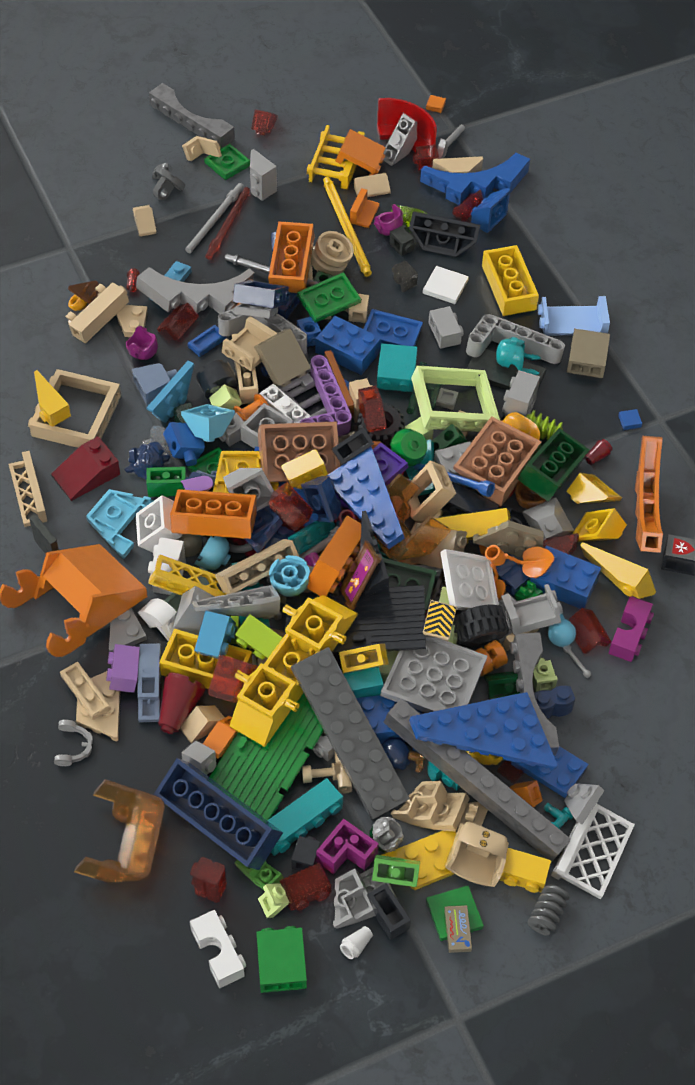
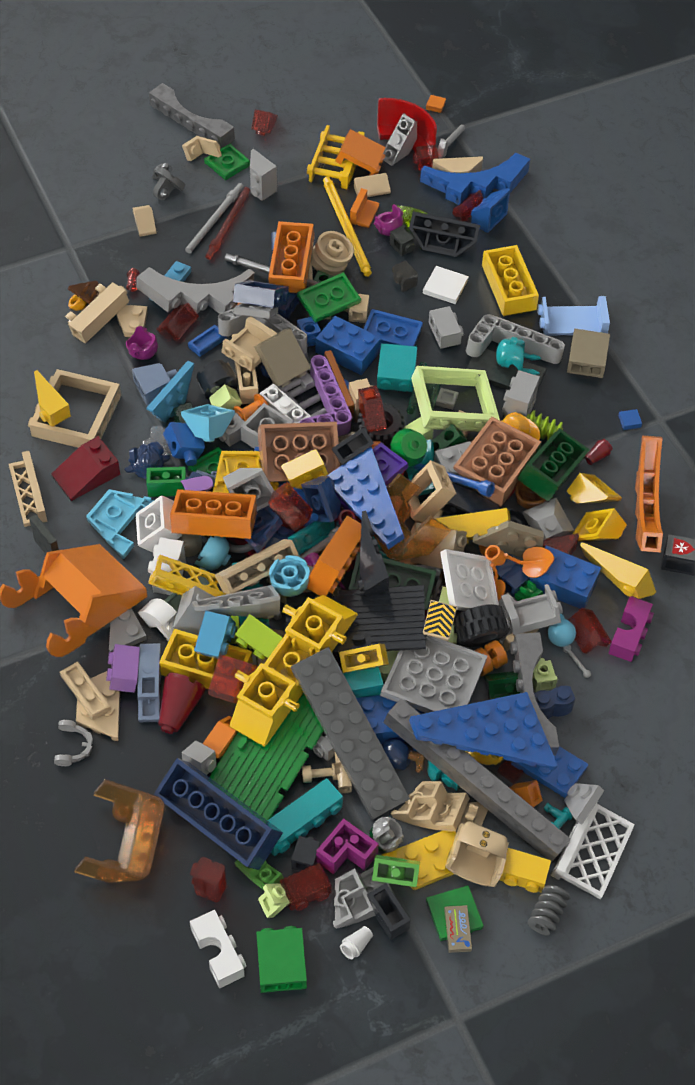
(201, 722): tan slope -> none
(359, 574): door -> none

